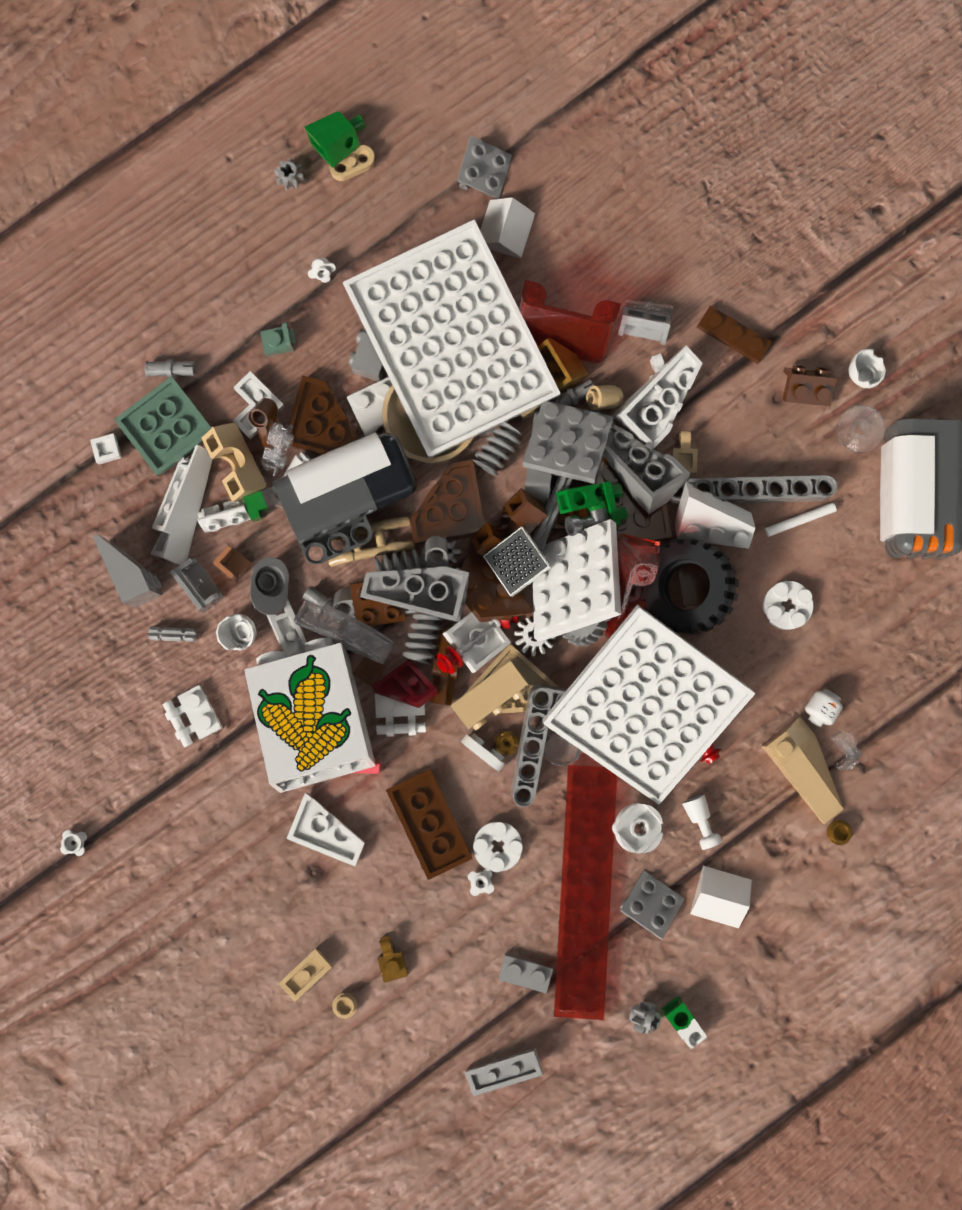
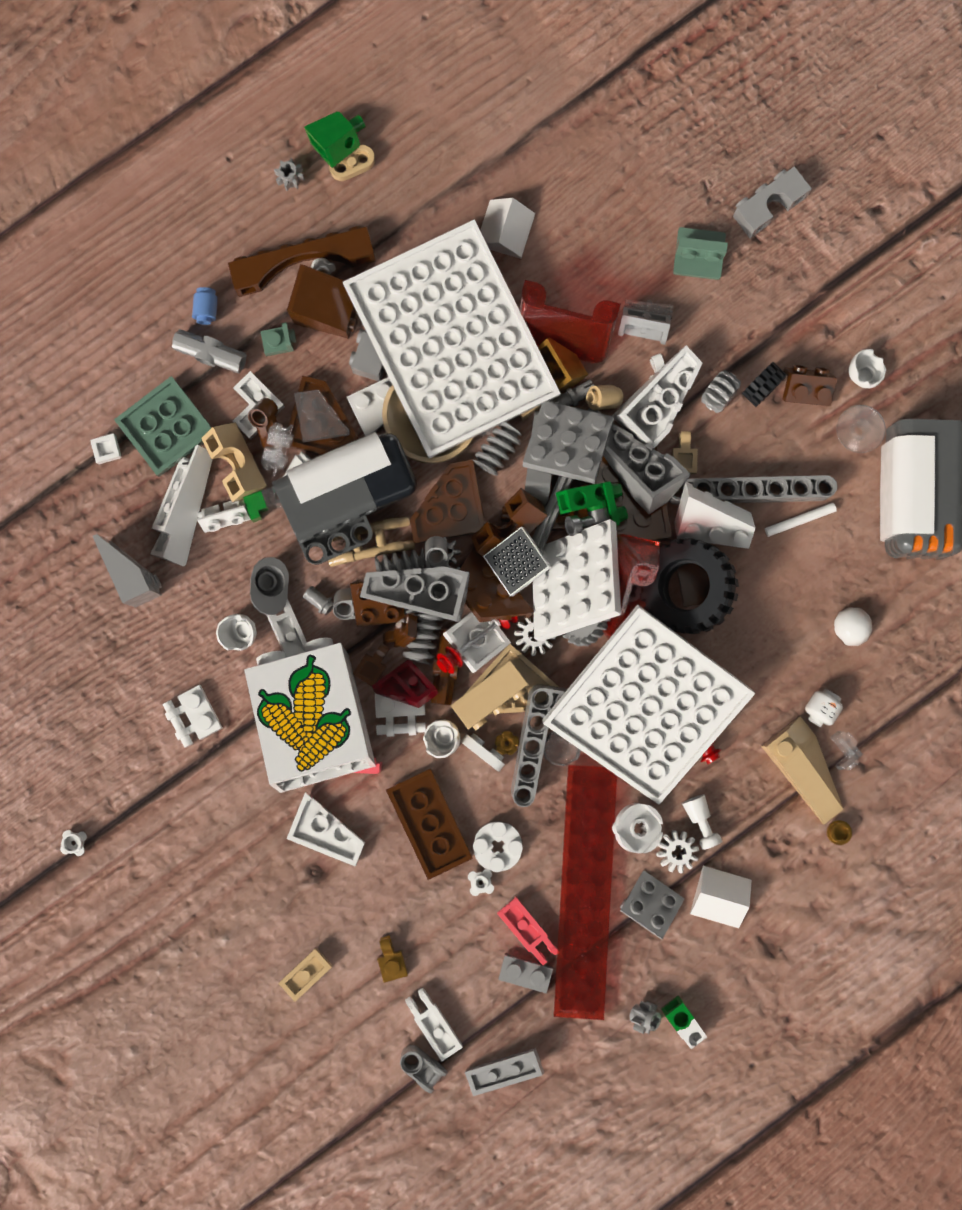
(170, 368): light grey pin -> none
(172, 634): light grey axle -> none
(197, 584): light grey hinge -> none
(204, 305): none -> medium blue brick
(209, 351): none -> light grey piece
(232, 563): nougat panel -> none
(255, 272): none -> reddish brown arch
(317, 418): none -> clear wing
(321, 303): none -> reddish brown slope
(344, 1005): tan plate -> none
(345, 630): clear slope -> none
(404, 632): none -> reddish brown plate
(425, 1071): none -> light grey piece
(434, 1026): none -> white hinge
(441, 738): none -> white hair
(483, 168): light grey hinge -> none
(526, 928): none -> coral hinge
(683, 857): none -> white gear
(699, 253): none -> sand green bracket
(720, 391): none -> light grey gear
(734, 334): reddish brown plate -> none
(764, 384): none -> black tyre
(787, 189): none -> light grey arch
(800, 598): white plate -> none
(853, 626): none -> white hair

